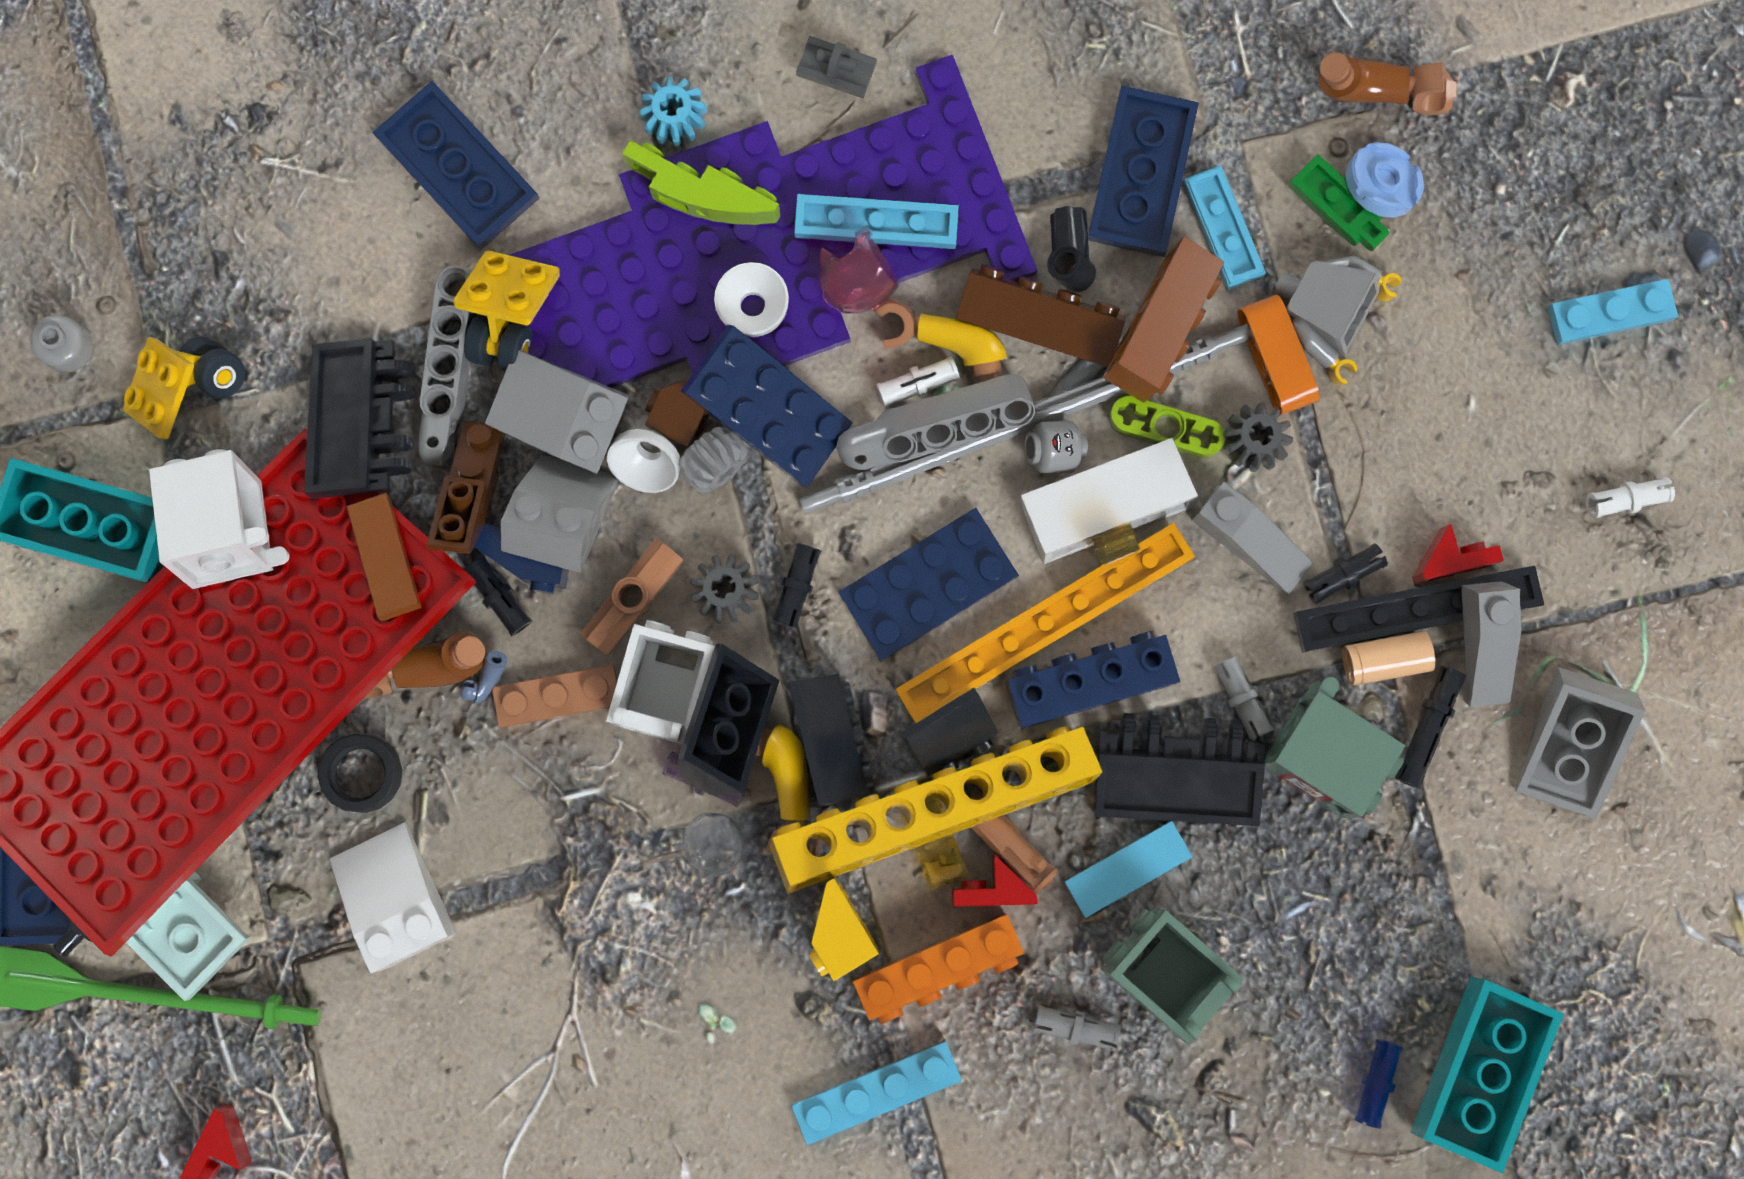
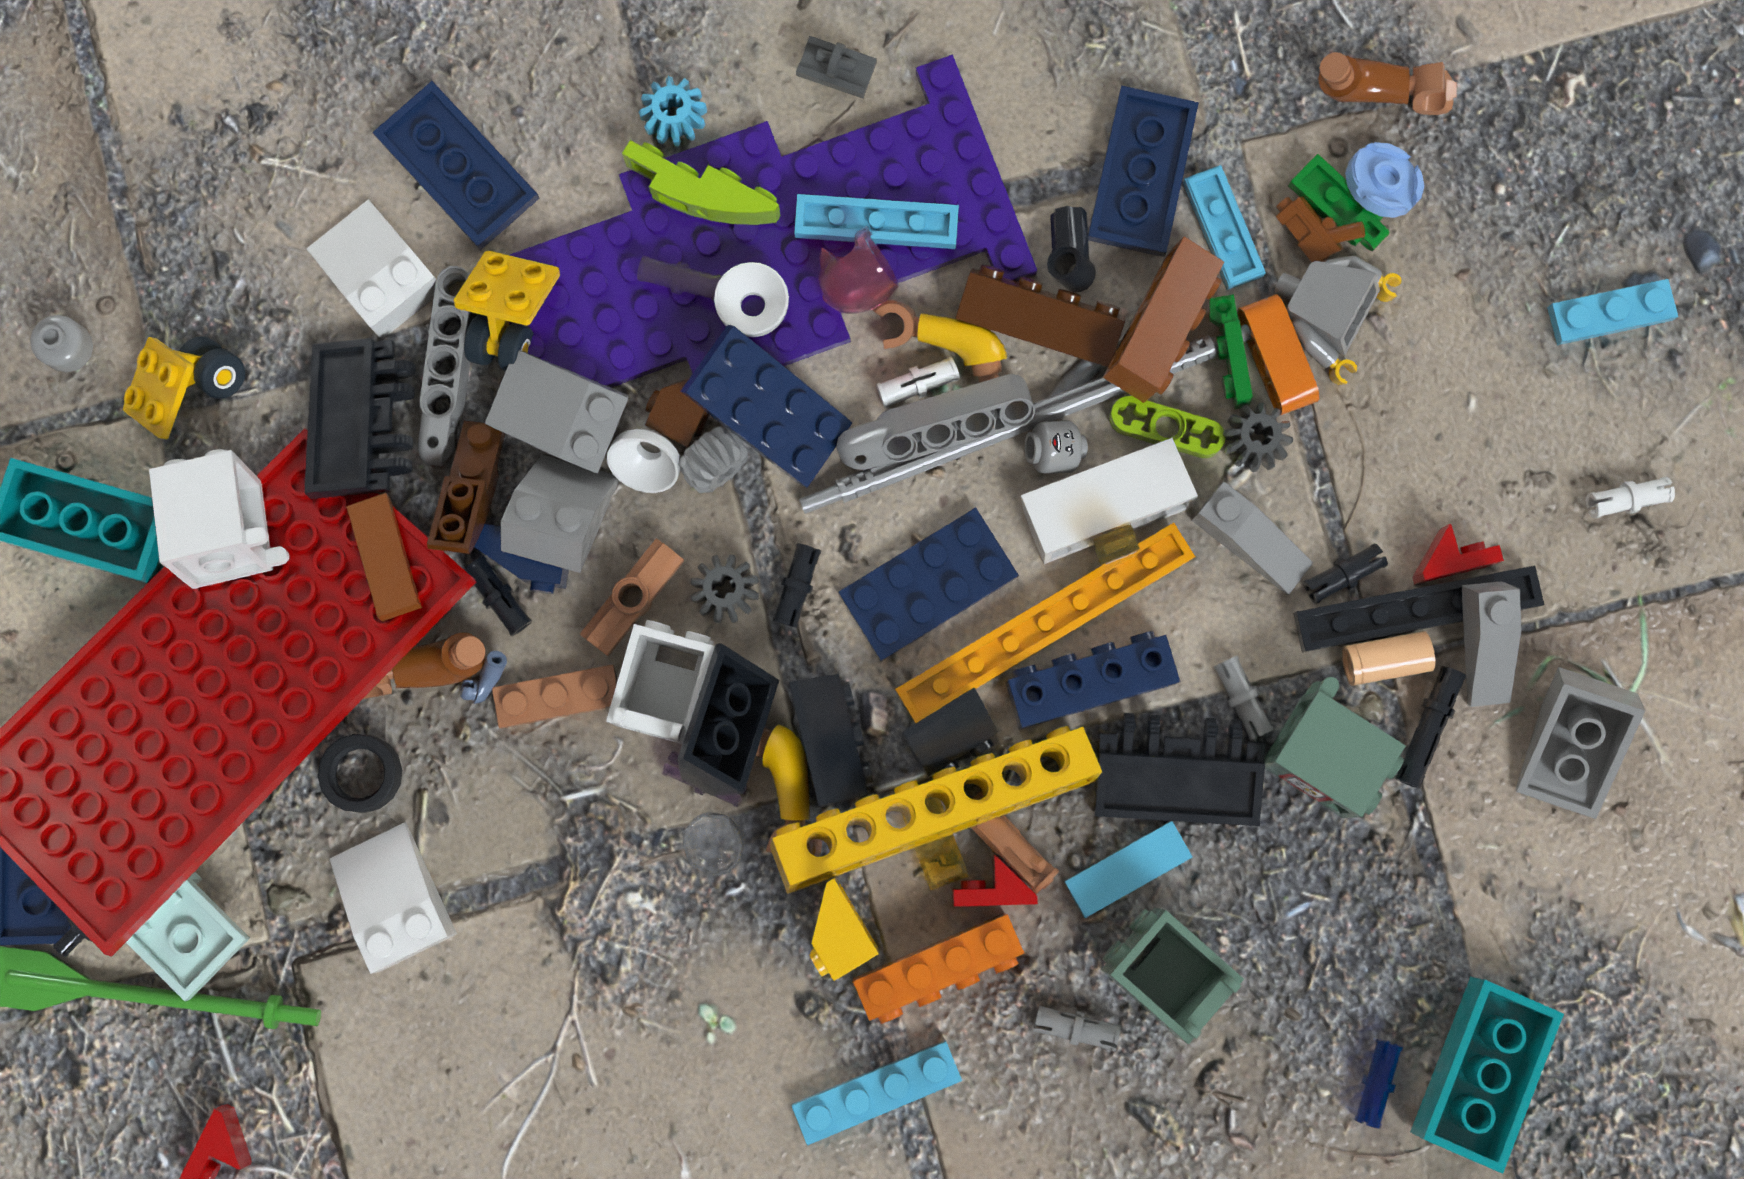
(374, 269): none -> white slope
(678, 277): none -> clear purple pin
(1231, 348): none -> green hinge
(1316, 237): none -> dark orange piece

